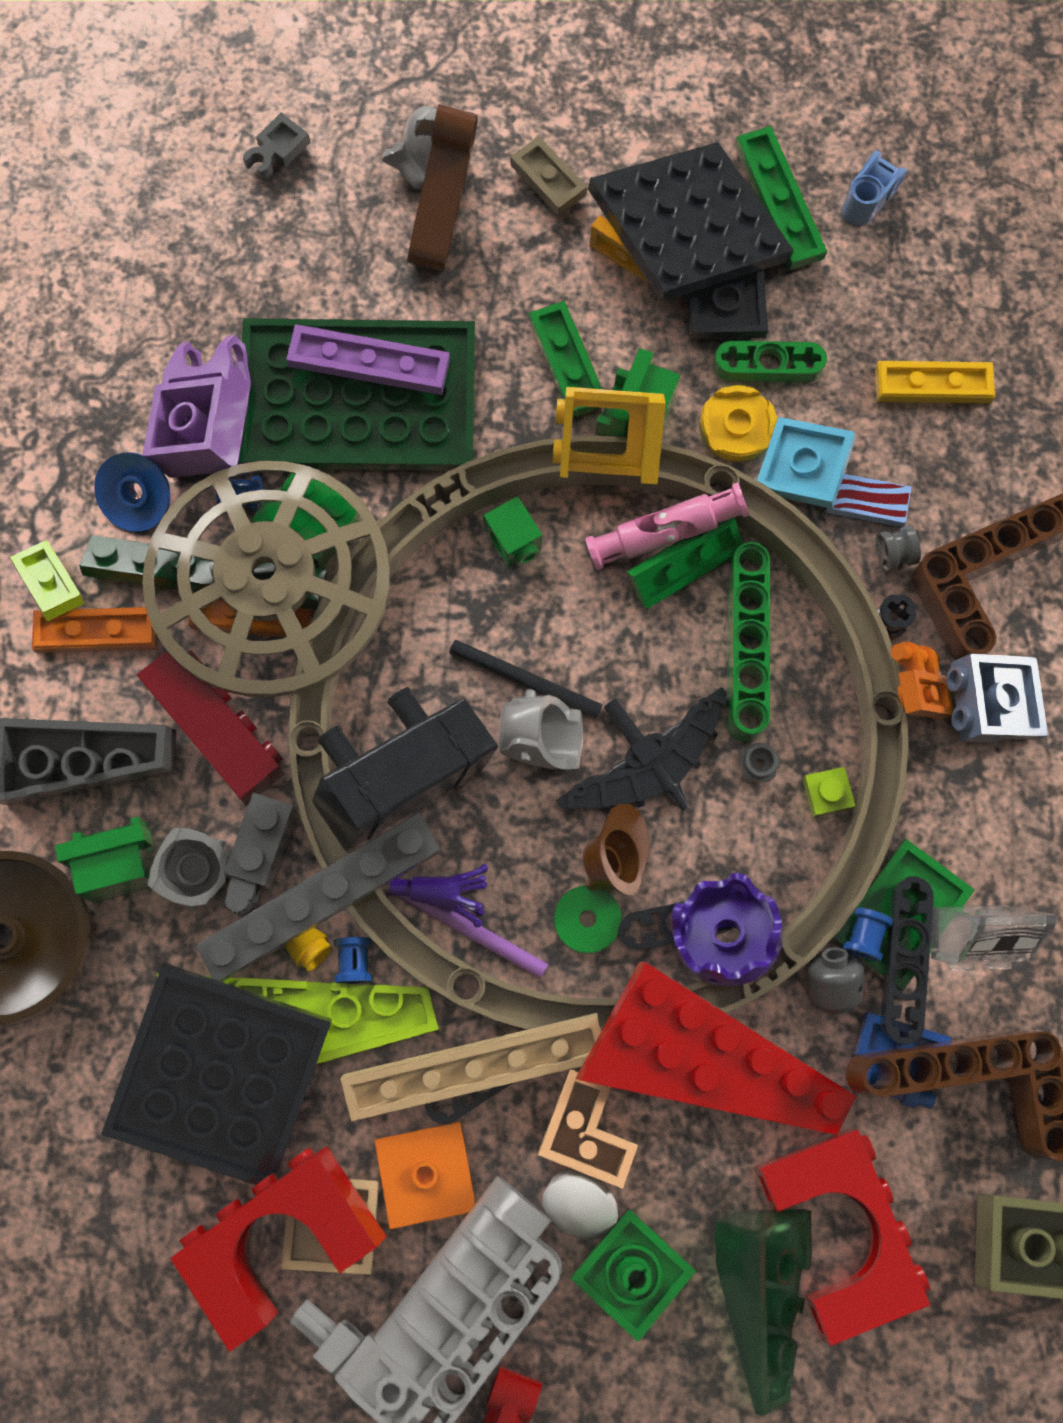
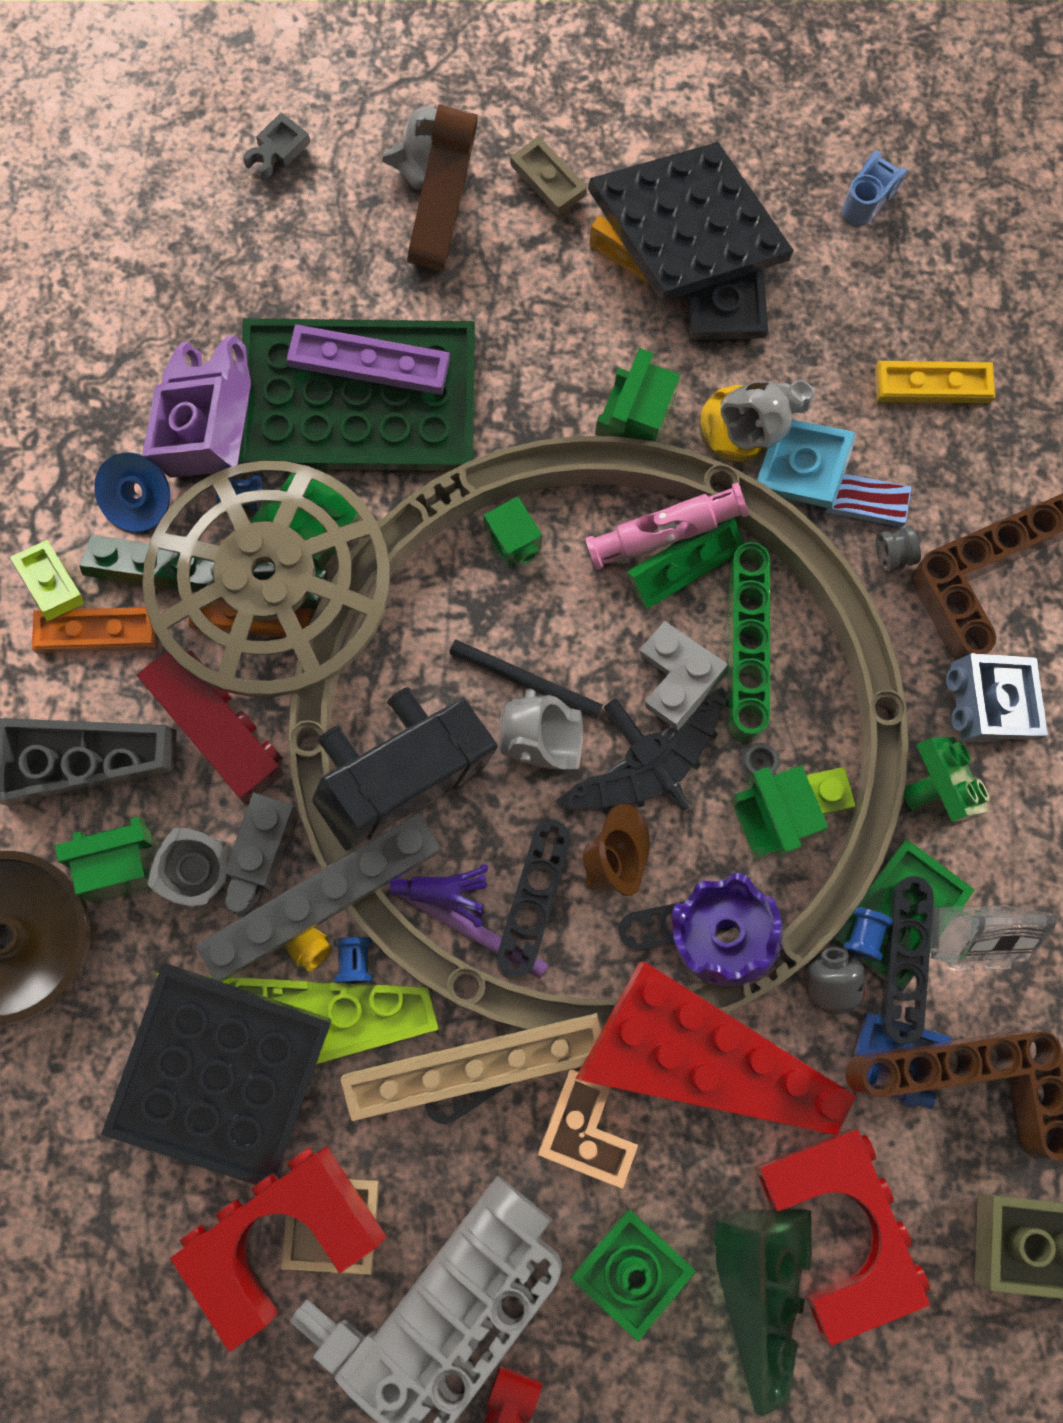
(425, 1175): orange plate -> none
(538, 900): none -> black beam
(564, 351): green plate -> none
(580, 1204): white hat -> none
(587, 939): green piece -> none
(643, 436): yellow window -> none
(689, 670): none -> light grey plate
(757, 373): green beam -> none
(763, 411): none -> light grey piece
(778, 812): none -> green plate
(780, 195): green plate -> none
(906, 616): black bush -> none
(921, 685): orange plate -> none
(948, 780): none -> green plate

